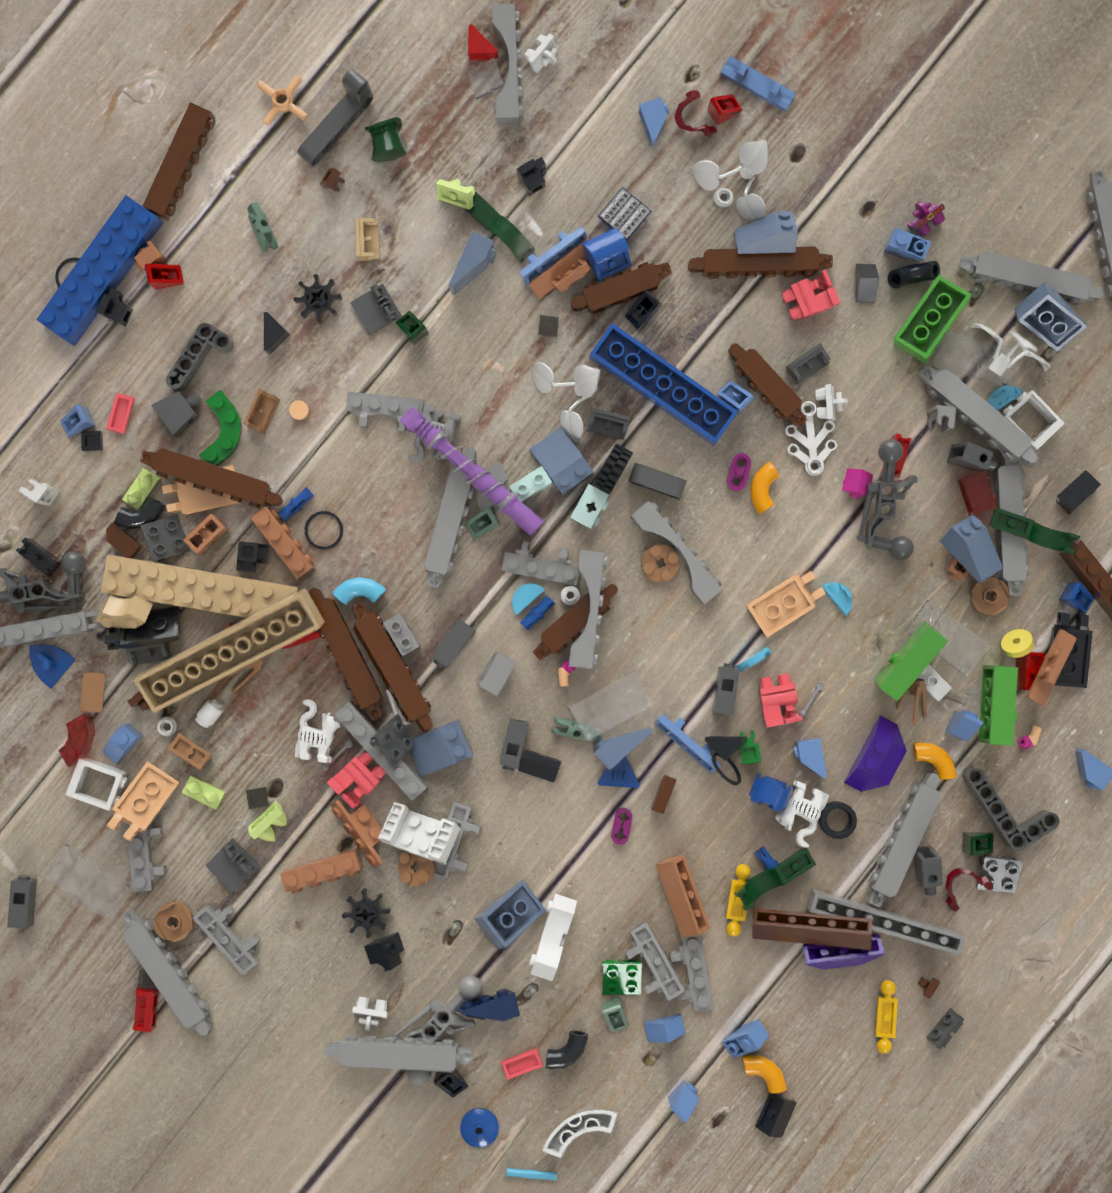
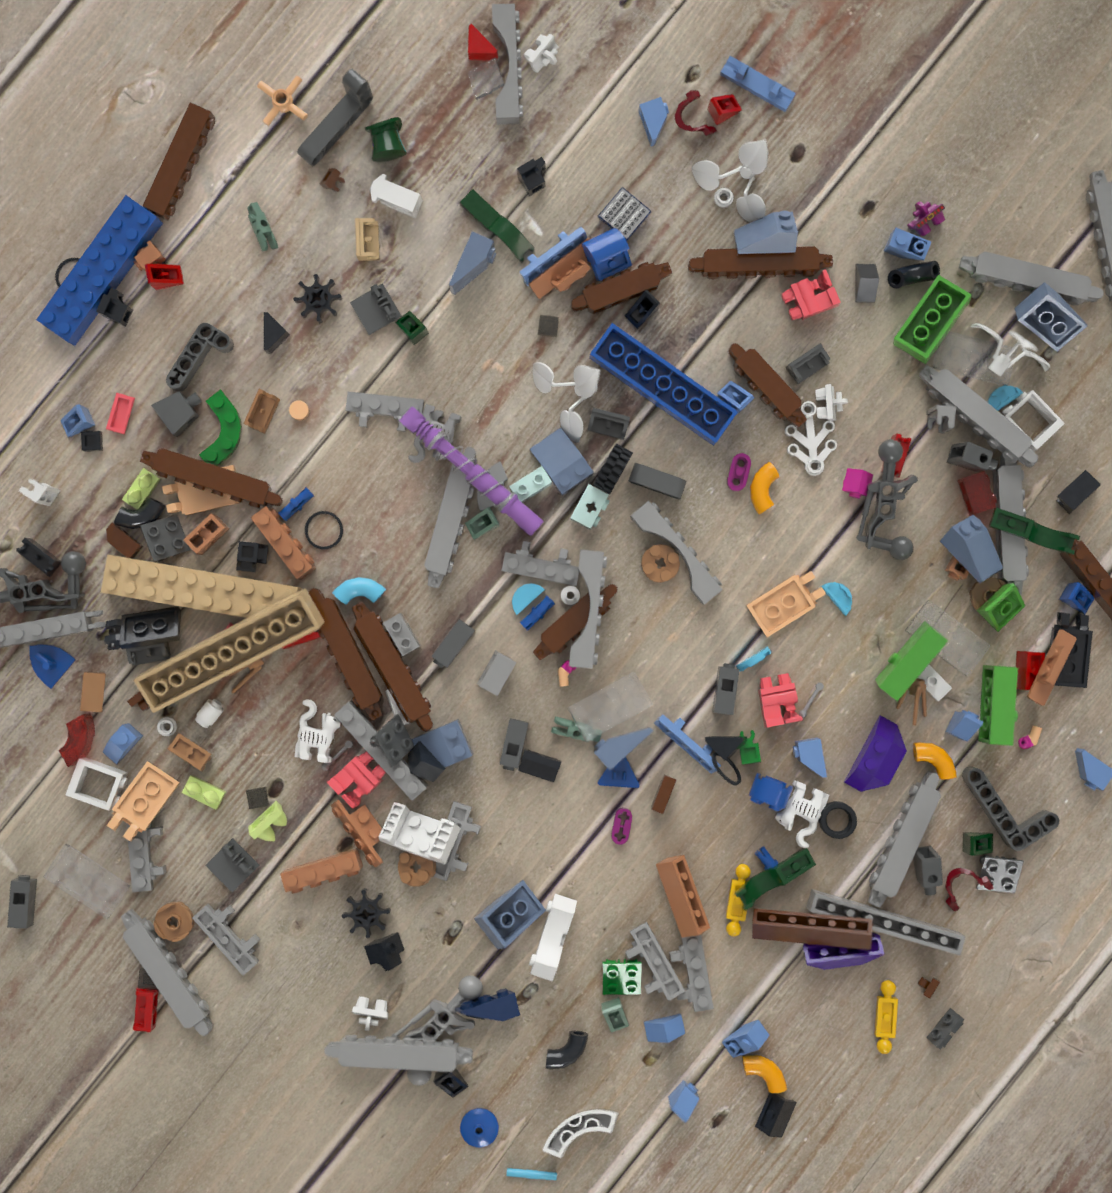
(123, 612): tan brick -> none
(395, 196): none -> white piece
(423, 763): none -> black slope
(455, 194): yellowish green tile -> none
(522, 1063): coral tile -> none
(1002, 606): none -> bright green slope
(1024, 640): light yellow piece -> none

